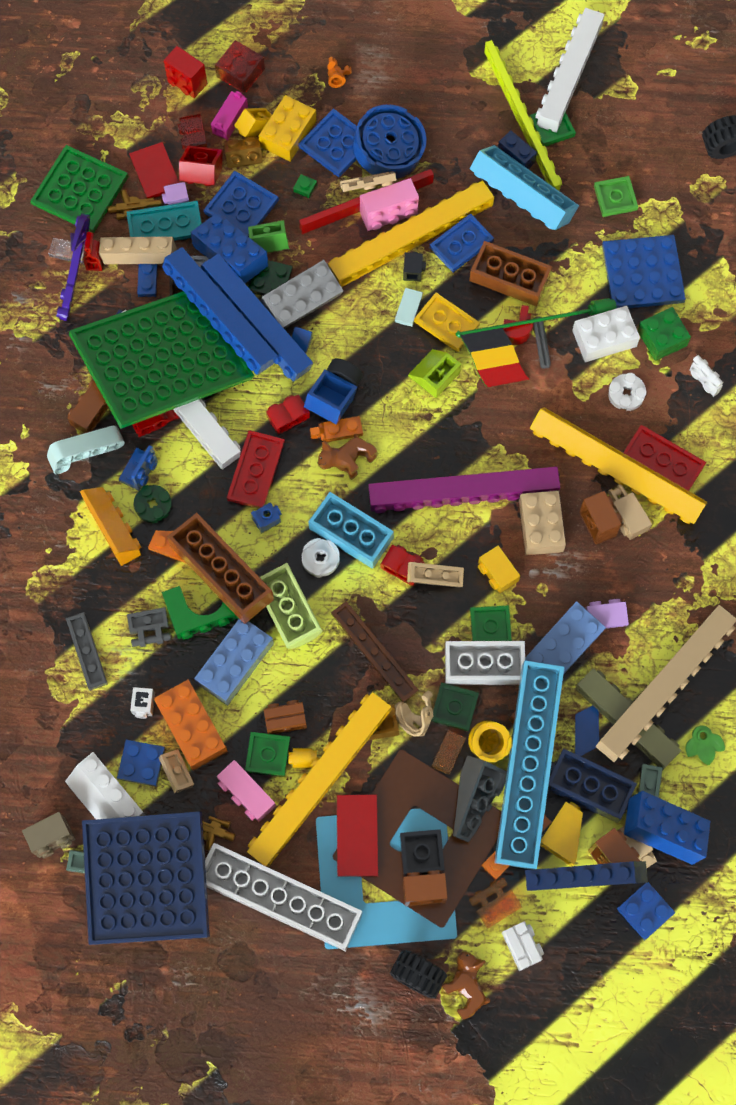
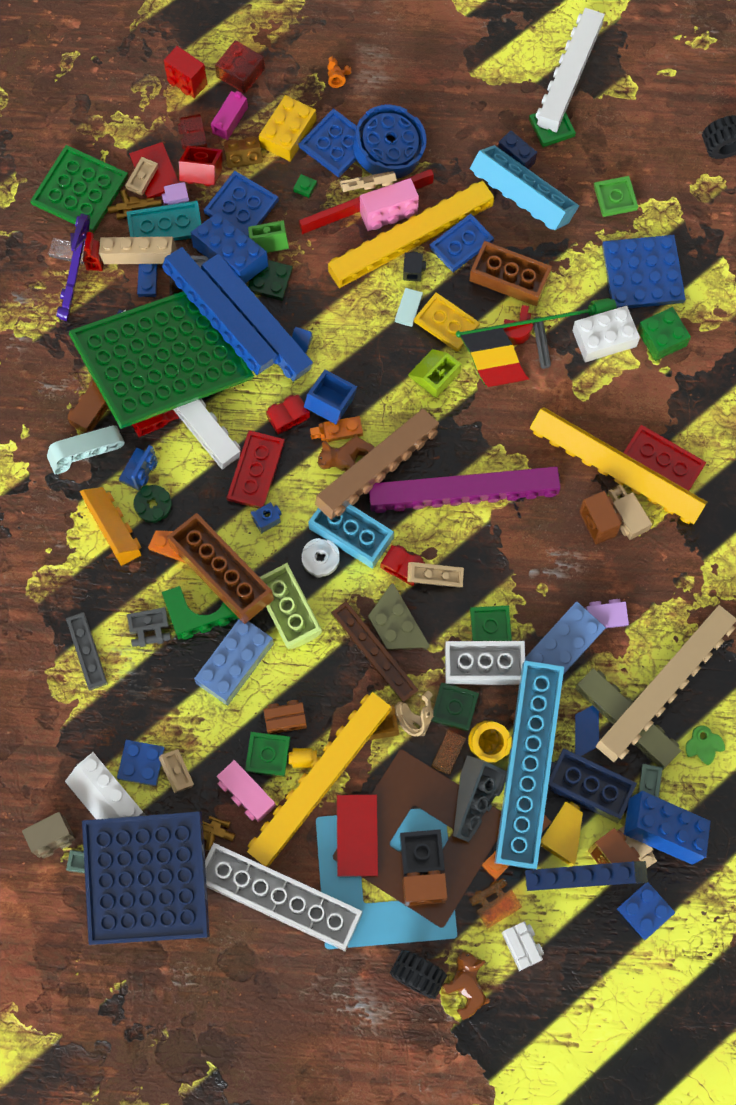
(141, 176): none -> tan plate
(142, 702): white brick -> none
(190, 725): orange brick -> none
(252, 121): yellow slope -> none
(302, 294): light grey brick -> none
(345, 371): black tyre -> none
(377, 464): none -> medium nougat brick
(395, 623): none -> olive wing
(498, 569): yellow brick -> none
(520, 112): neon yellow plate -> none
(542, 523): tan brick -> none
(630, 382): white plate -> none
(709, 379): white plate -> none

